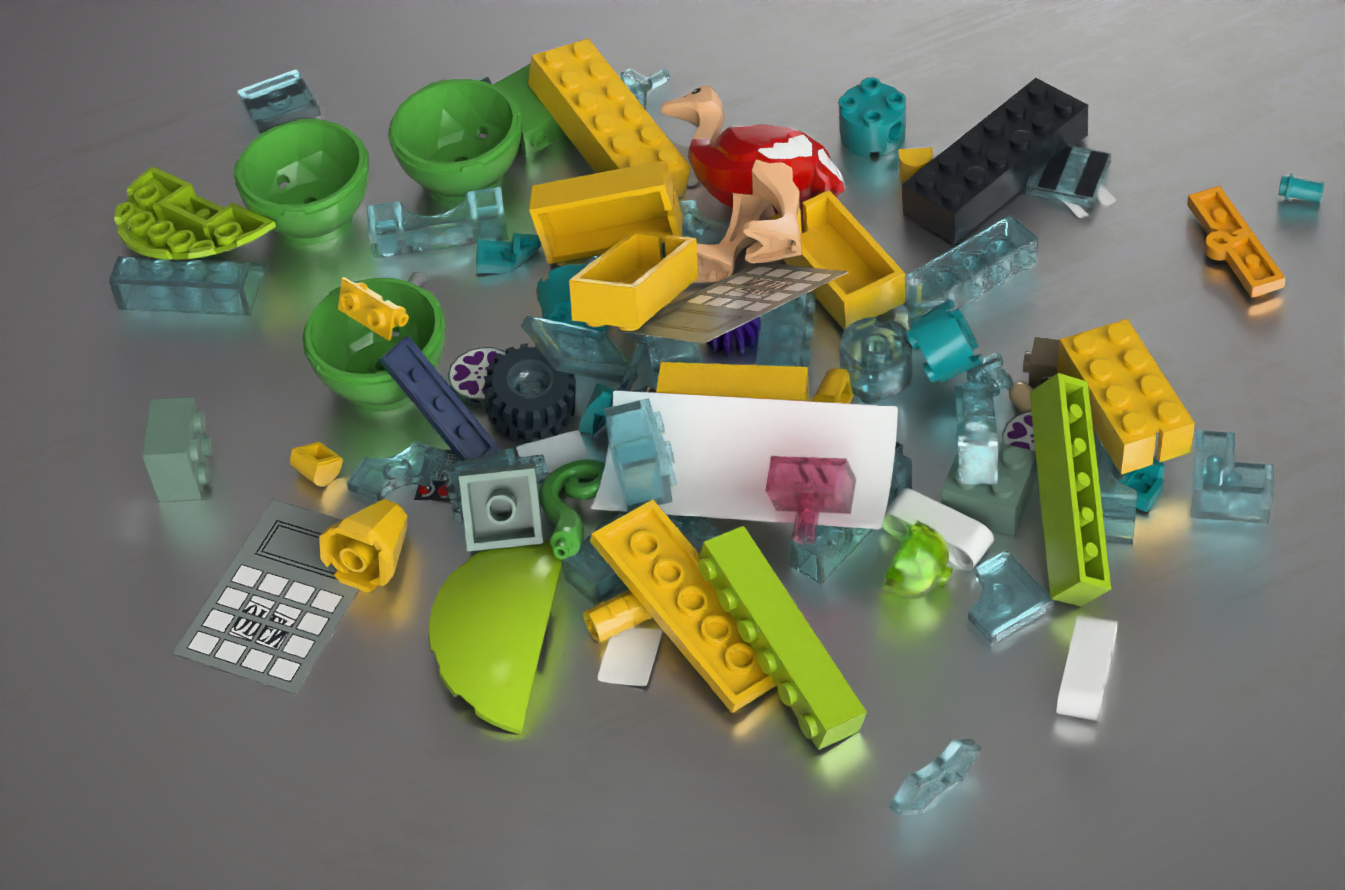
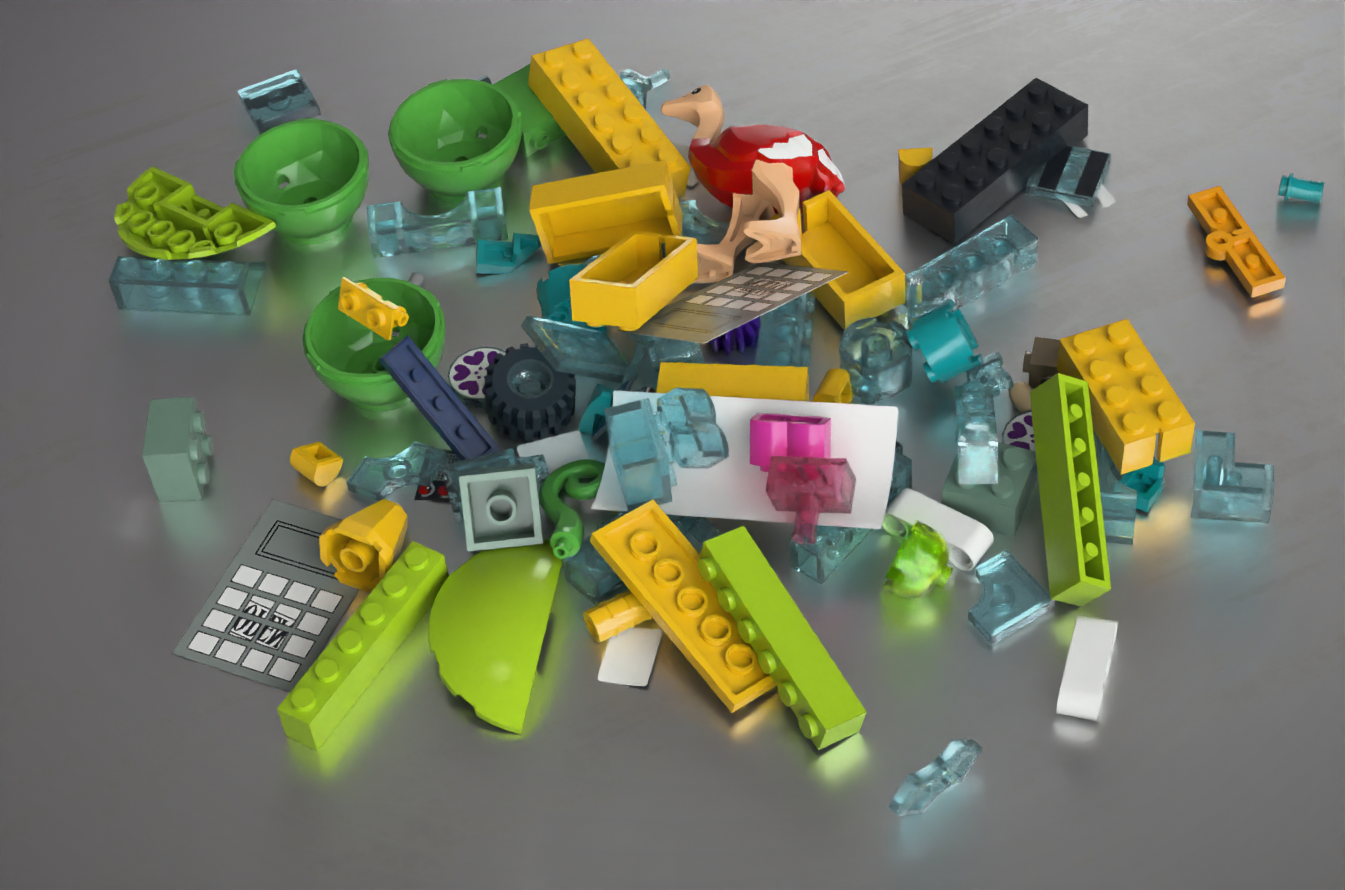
(363, 646): none -> lime brick
(693, 428): none -> clear light blue brick
(788, 436): none -> dark pink brick
(872, 118): teal brick -> none

